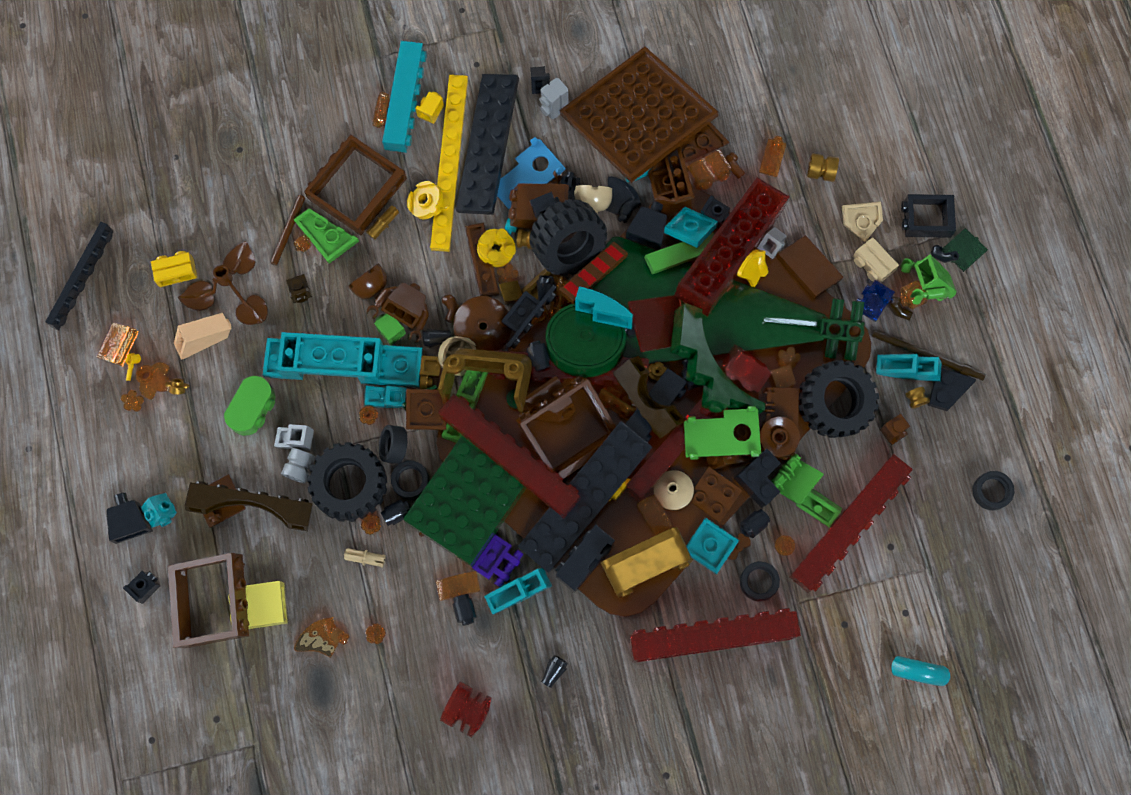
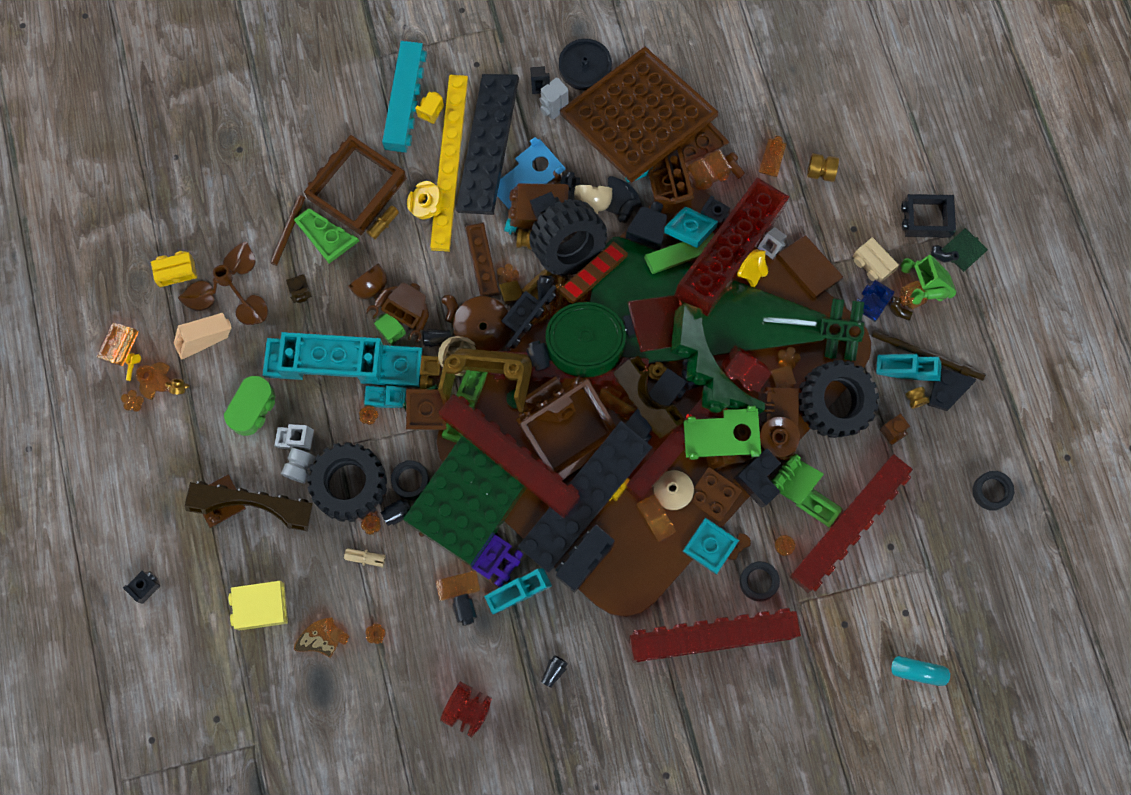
(79, 276): black plate -> none
(126, 520): black torso -> none
(158, 510): teal brick -> none
(180, 601): reddish brown window -> none
(302, 243): clear orange plate -> none
(380, 110): clear orange plate -> none
(393, 444): black tyre -> none
(503, 240): yellow plate -> none
(584, 63): none -> black piece
(603, 308): teal slope -> none
(646, 561): pearl gold windscreen -> none
(754, 523): black brick -> none
(862, 218): tan plate -> none

